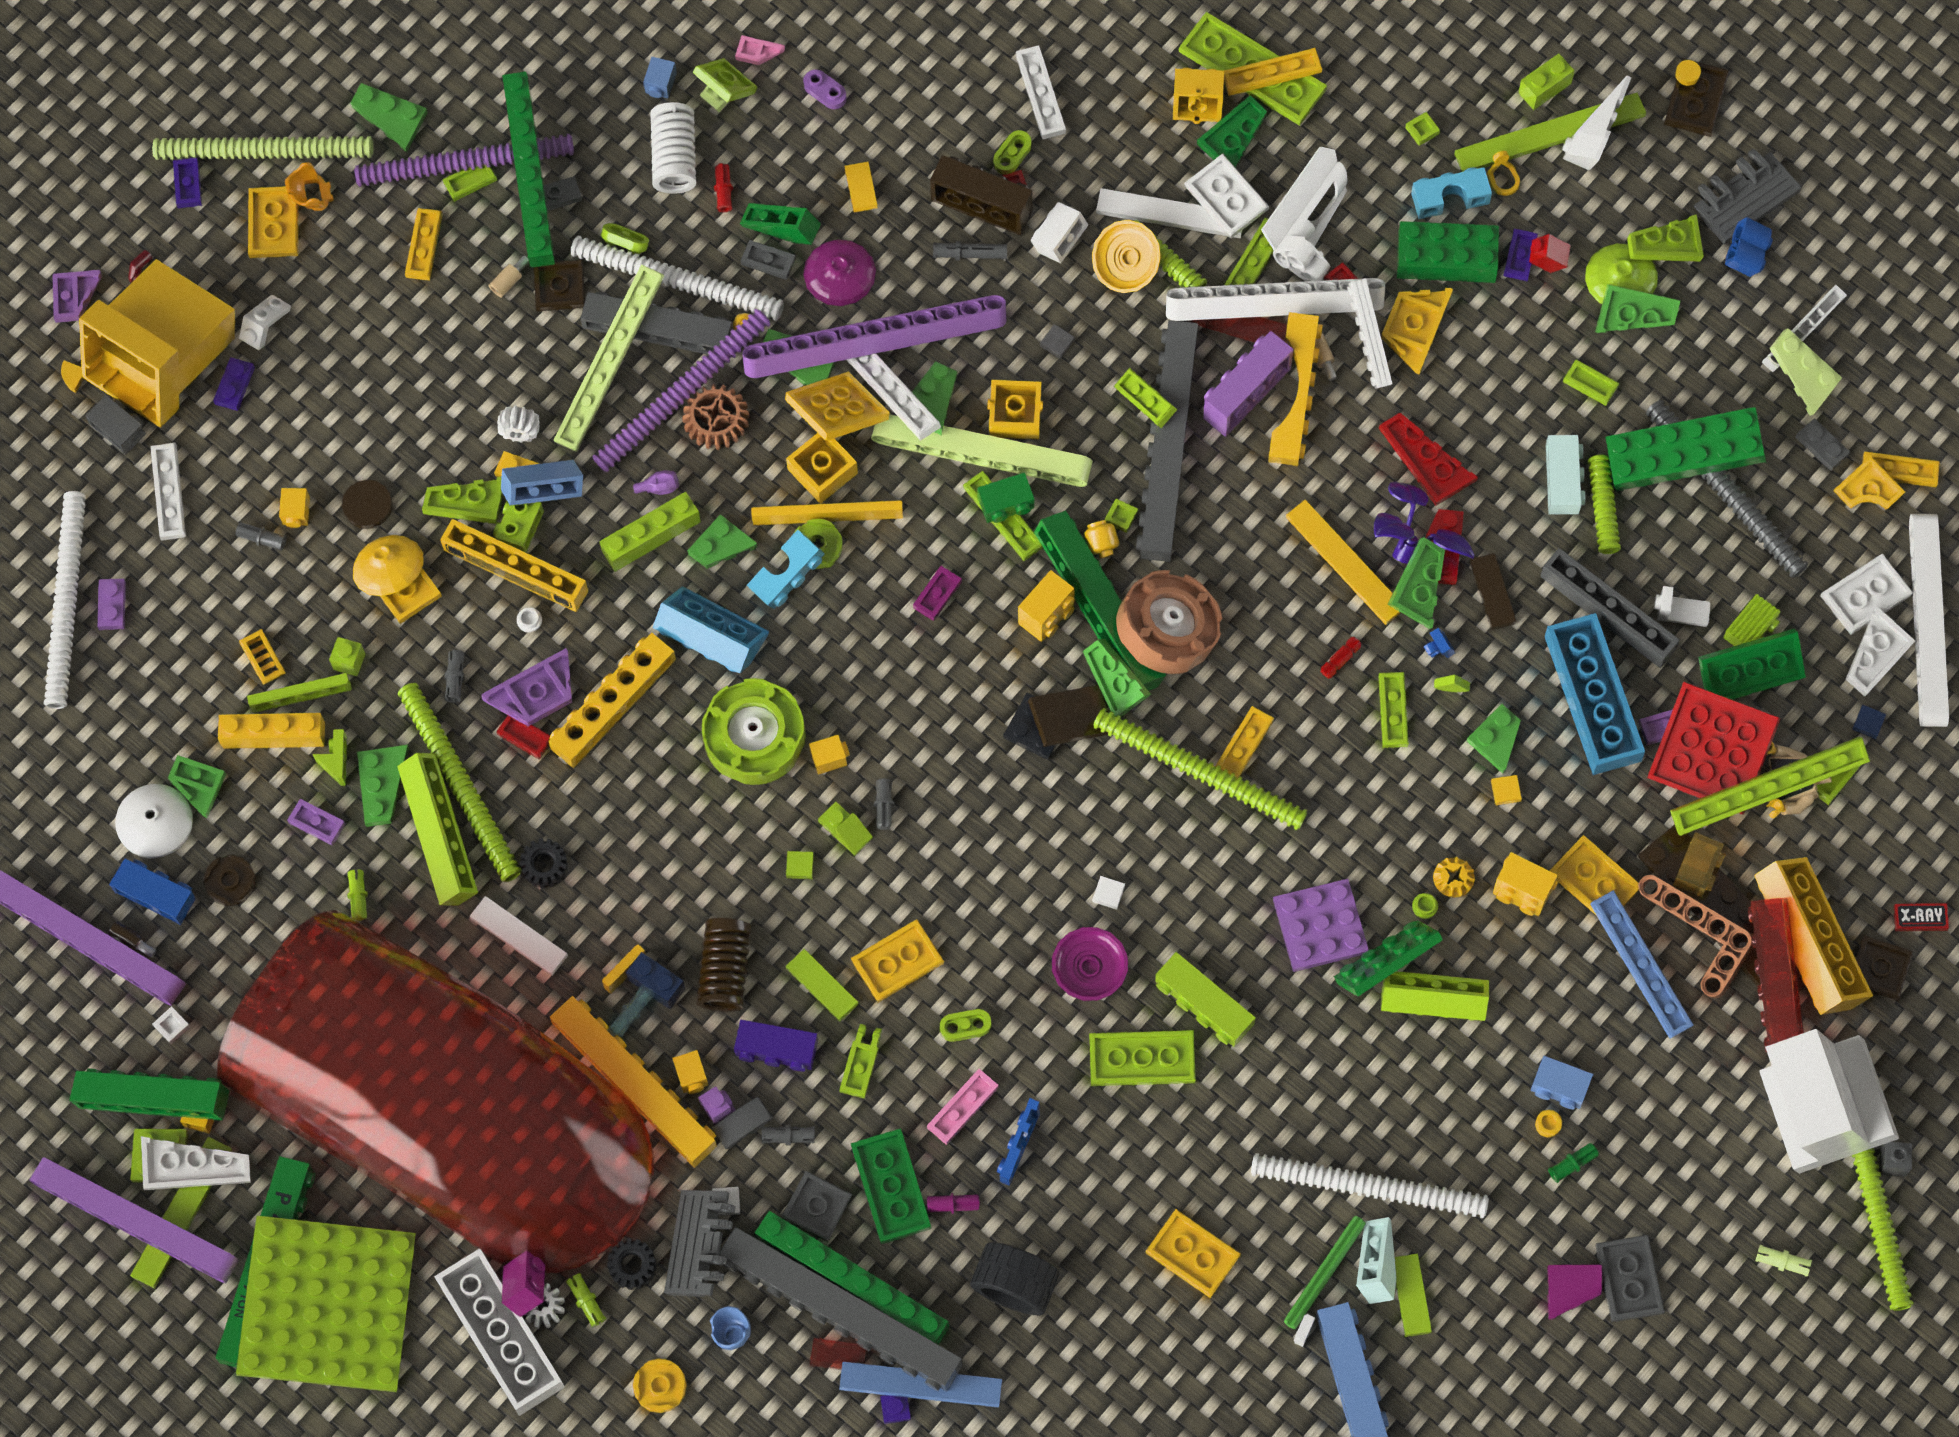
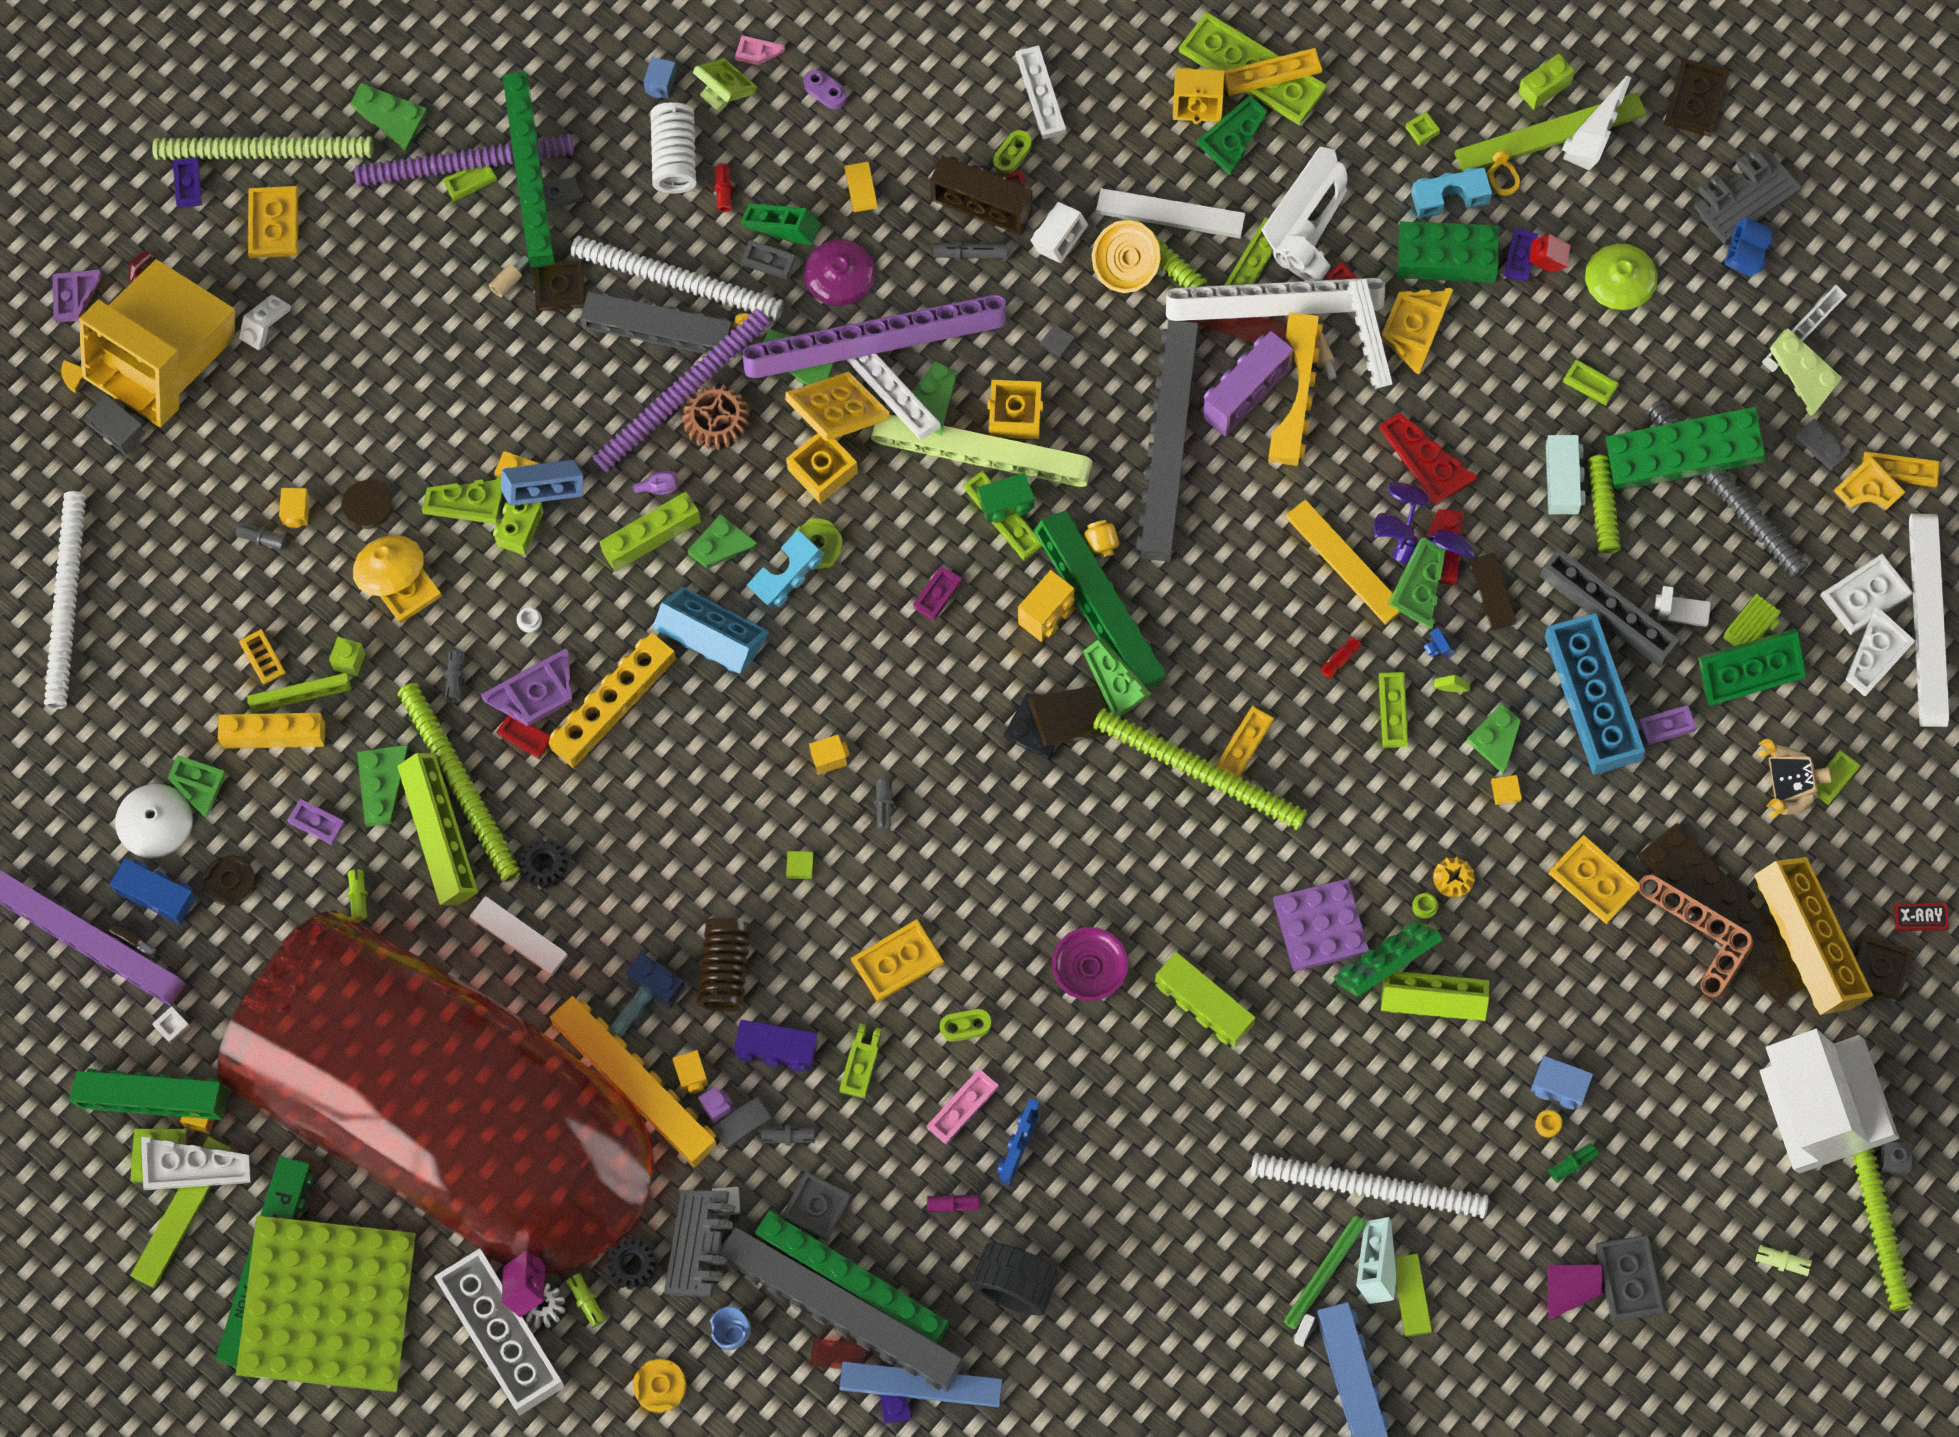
(111, 604): medium lavender plate -> none
(134, 1220): medium lavender beam -> none
(168, 491): white tile -> none
(234, 384): dark purple plate -> none
(296, 183): light orange helmet -> none
(335, 763): lime slope -> none
(423, 244): yellow tile -> none
(514, 565): yellow brick -> none
(518, 424): white gear -> none
(609, 358): yellowish green tile -> none
(618, 973): yellow tile -> none
(624, 237): lime plate -> none
(753, 731): lime piece -> none
(822, 985): lime tile -> none
(830, 512): yellow tile -> none
(845, 828): lime slope -> none
(891, 1186): green plate -> none
(1108, 892): white tile -> none
(1121, 515): lime plate -> none
(1142, 1058): lime tile -> none
(1145, 398): lime tile -> none
(1169, 622): nougat piece -> none
(1193, 1253): yellow tile -> none
(1226, 196): white tile -> none
(1524, 884): yellow brick -> none
(1632, 309): bright green wing -> none
(1641, 964): medium blue tile -> none
(1668, 243): lime wing -> none
(1688, 72): yellow tile -> none
(1698, 864): clear yellow brick -> none
(1711, 743): red plate -> none
(1770, 786): lime tile -> none
(1776, 969): clear red brick -> none
(1869, 721): dark blue tile -> none

